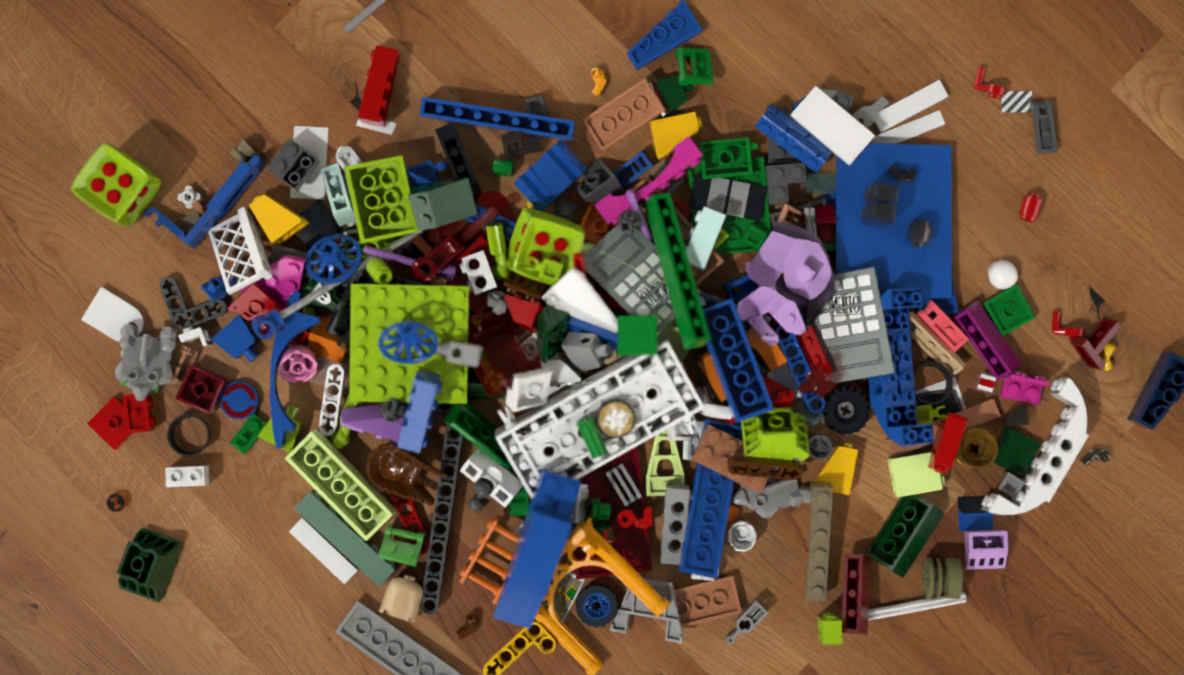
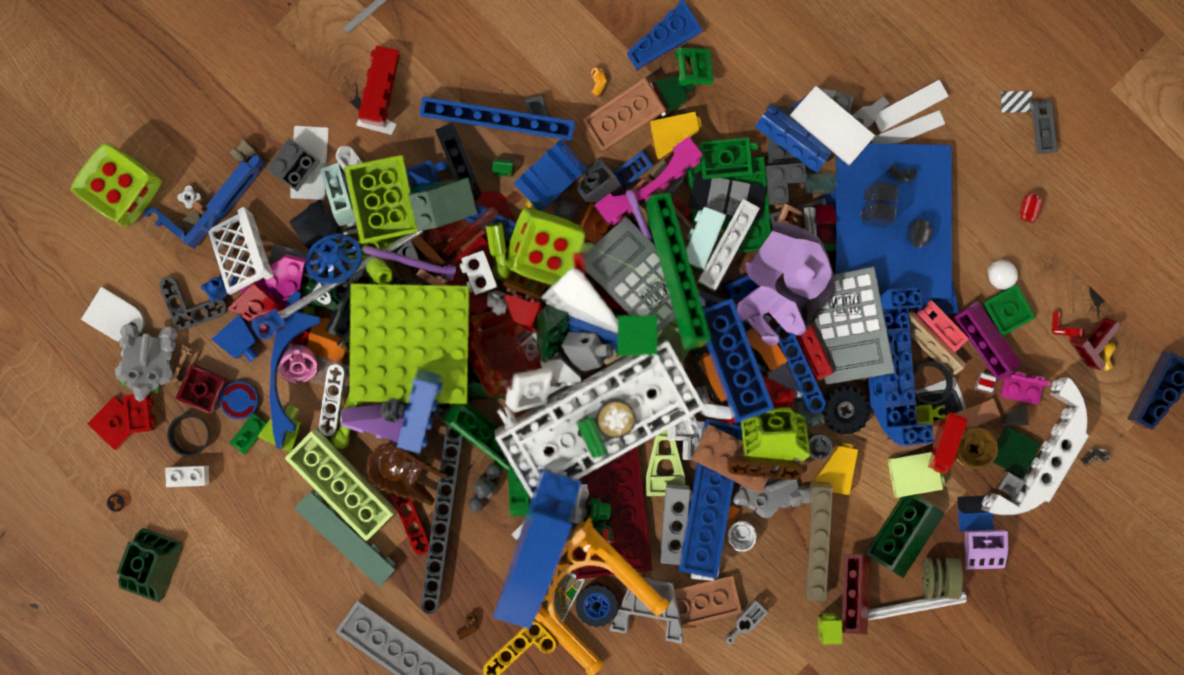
(191, 334): white bracket -> none
(276, 218): yellow slope -> none
(323, 550): white tile -> none
(401, 551): bright green plate -> none
(402, 598): tan cylinder -> none
(408, 337): blue wheel -> none
(437, 258): dark red piece -> none
(470, 353): light grey torso -> none
(476, 557): orange fence -> none
(483, 466): white arch -> none
(515, 146): clear smoke plate -> none
(547, 269): lime plate -> none
(614, 470): light grey tile -> none
(627, 517): red leg -> none
(629, 221): dark grey gear -> none
(728, 245): none -> white plate
(754, 237): green tile -> none
(817, 383): clear red brick -> none
(993, 90): red plate -> none

